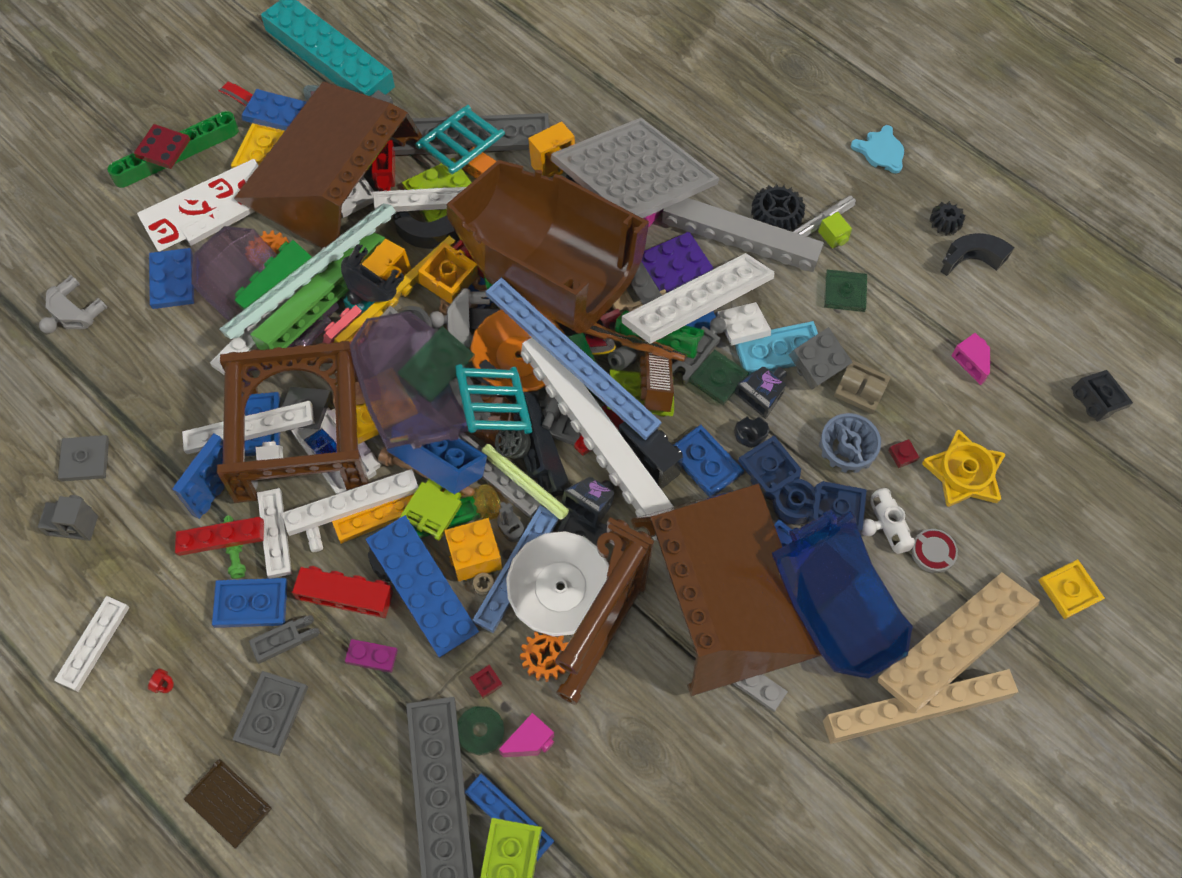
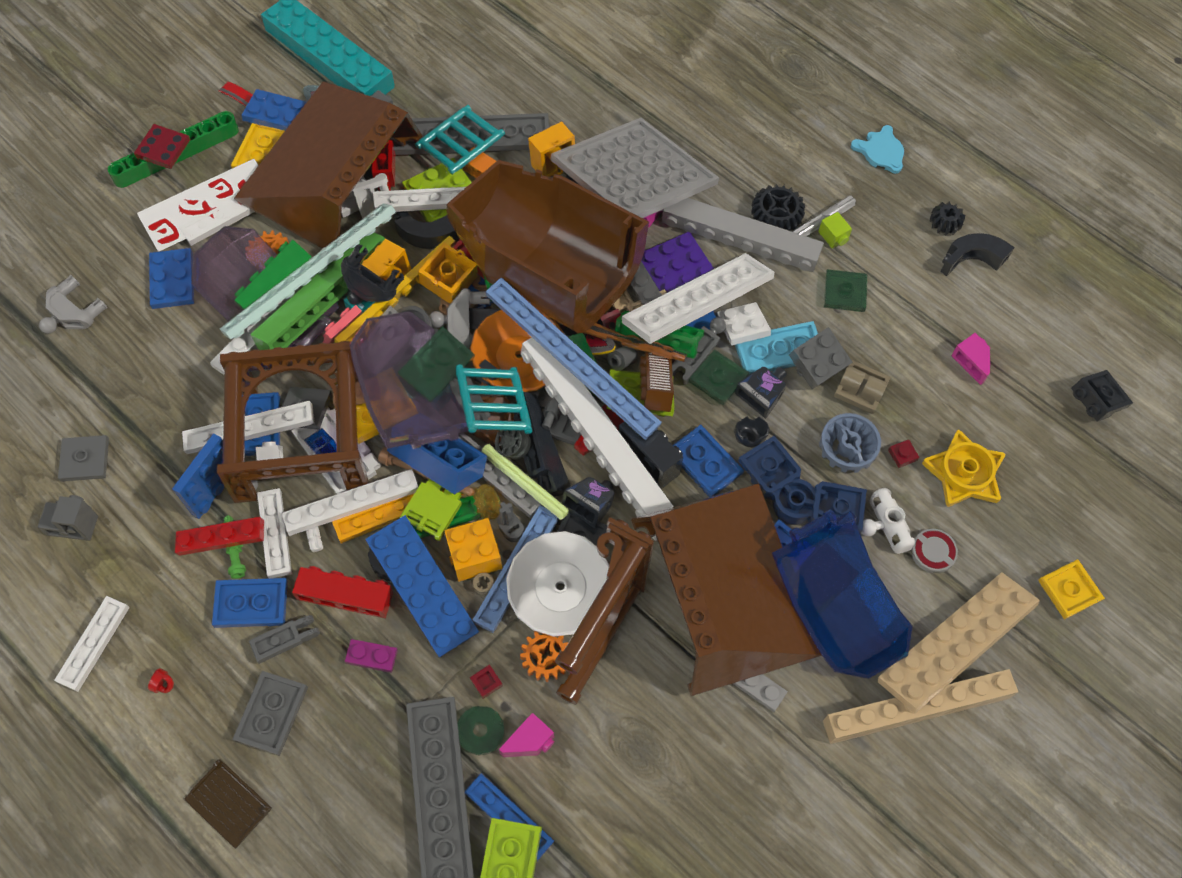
(364, 193): none -> white plate

